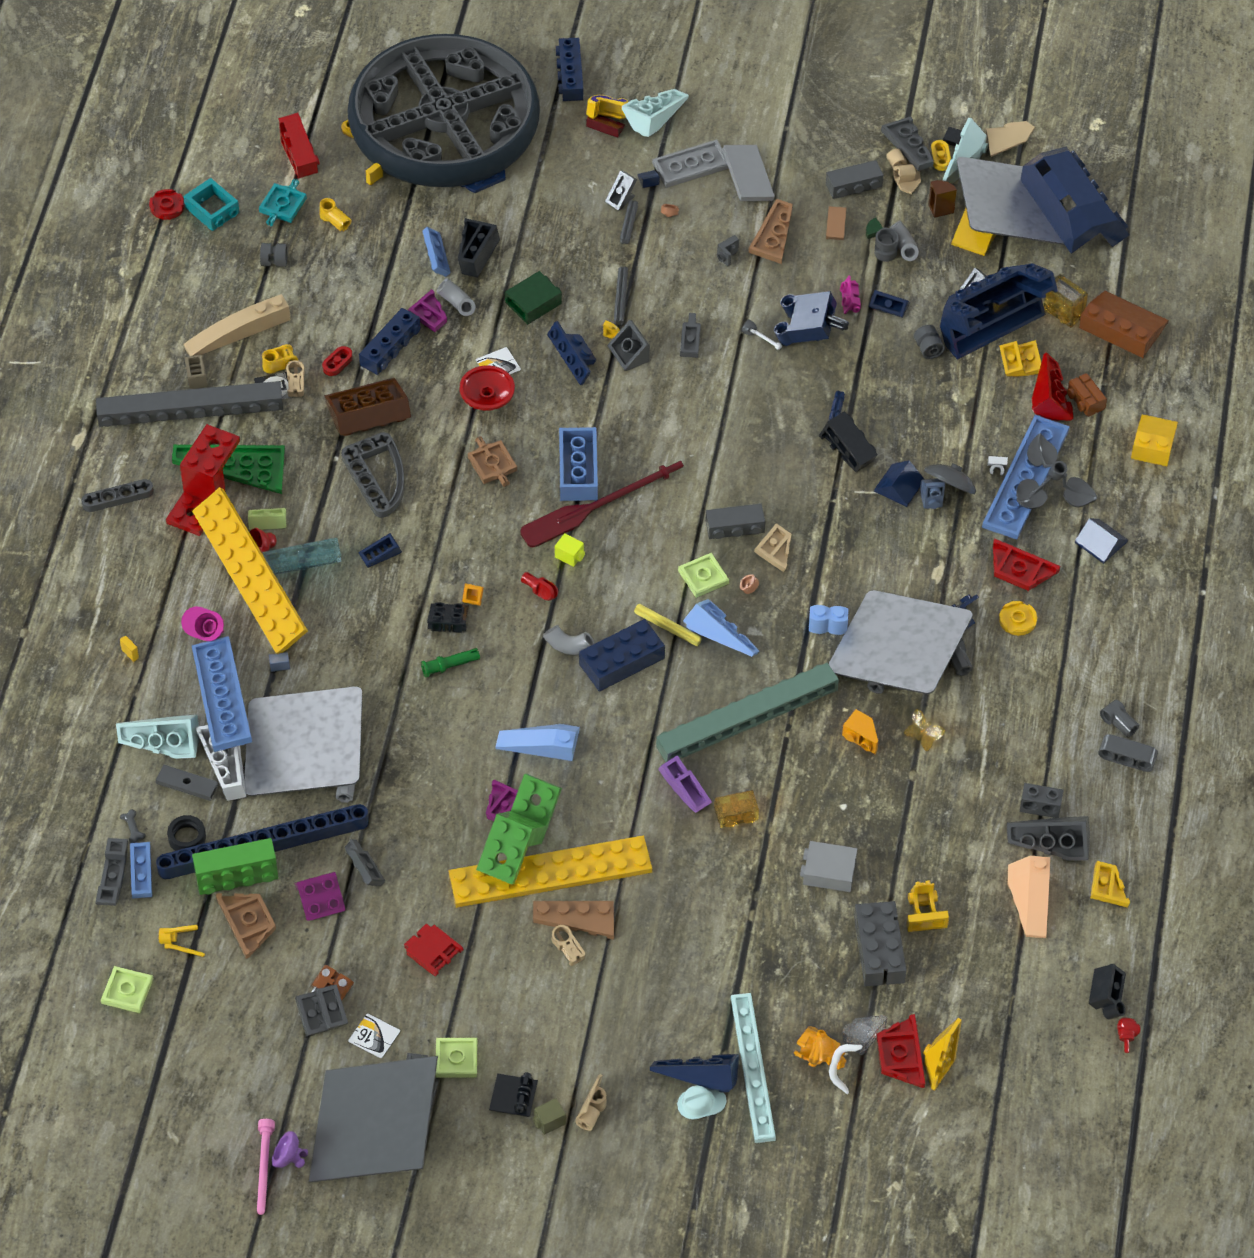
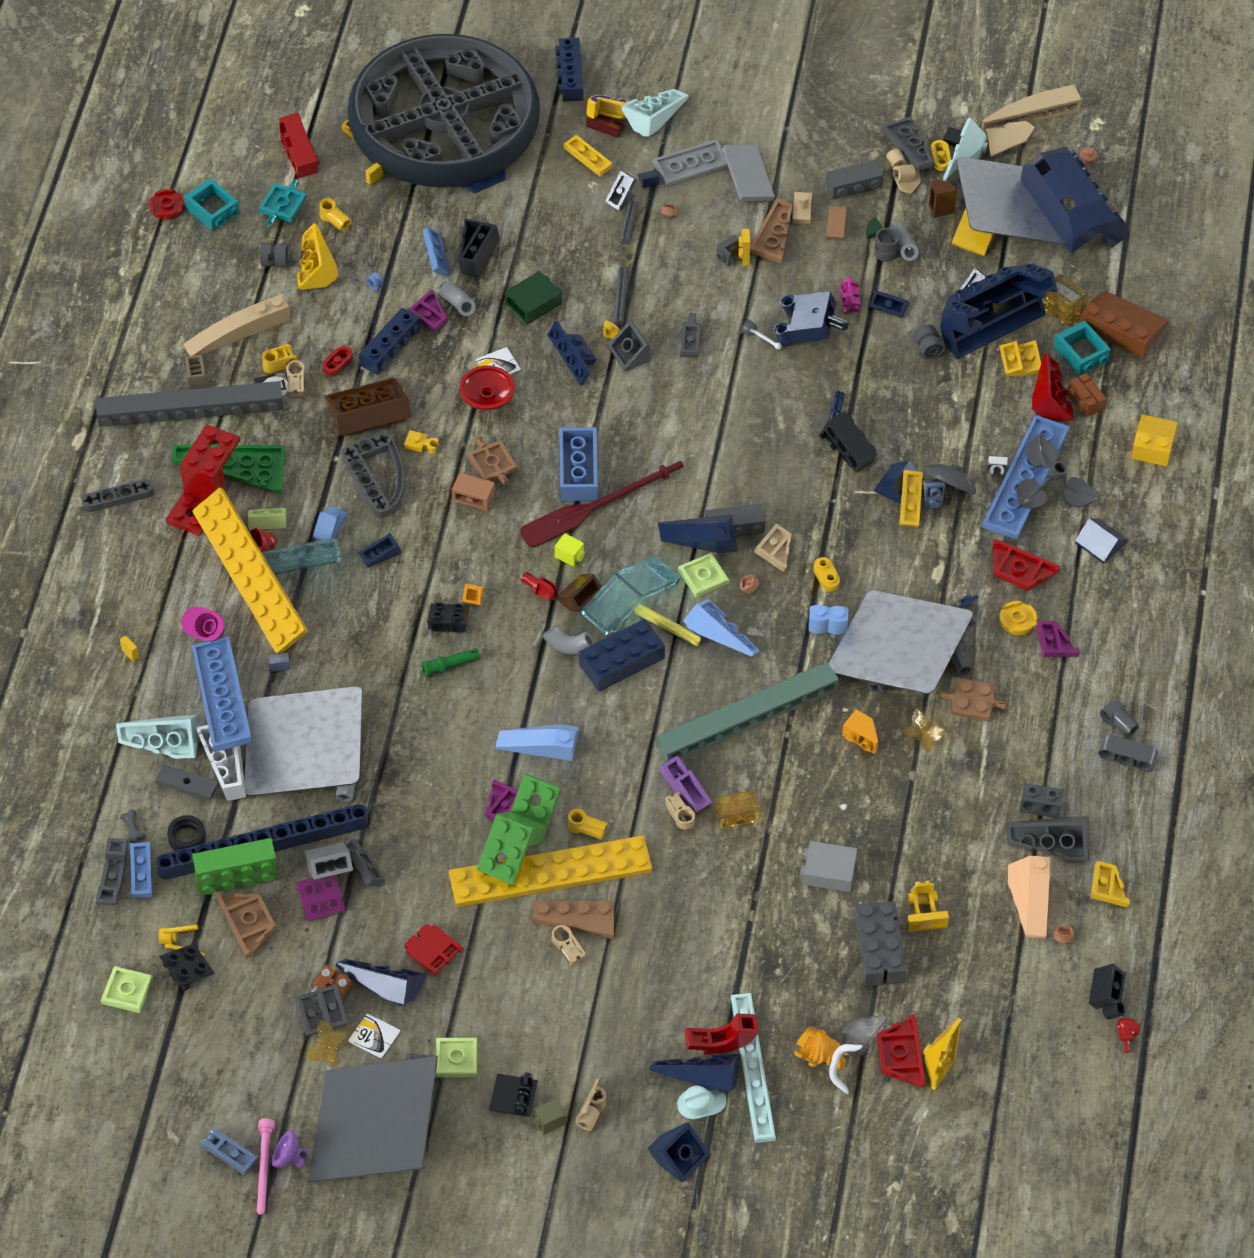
(186, 965): none -> black hinge
(229, 1151): none -> sand blue plate
(317, 262): none -> yellow wedge
(327, 1044): none -> clear yellow piece
(328, 860): none -> light grey brick
(329, 523): none -> medium blue slope
(374, 281): none -> medium blue bush
(391, 985): none -> wedge
(418, 441): none -> yellow plate
(473, 491): none -> nougat brick
(579, 592): none -> reddish brown brick
(587, 824): none -> yellow piece
(588, 155): none -> yellow plate
(626, 591): none -> clear light blue windscreen
(679, 810): none -> tan piece
(679, 1151): none -> dark blue slope
(706, 533): none -> dark blue wedge
(725, 1038): none -> red arch
(744, 251): none -> yellow wing
(802, 208): none -> tan tile
(826, 572): none -> yellow plate
(911, 498): none -> yellow plate
(973, 699): none -> medium nougat plate
(1036, 107): none -> tan slope
(1054, 641): none -> magenta wing
(1064, 934): none -> nougat tile
(1075, 333): none -> teal window
(1088, 155): none -> nougat tile

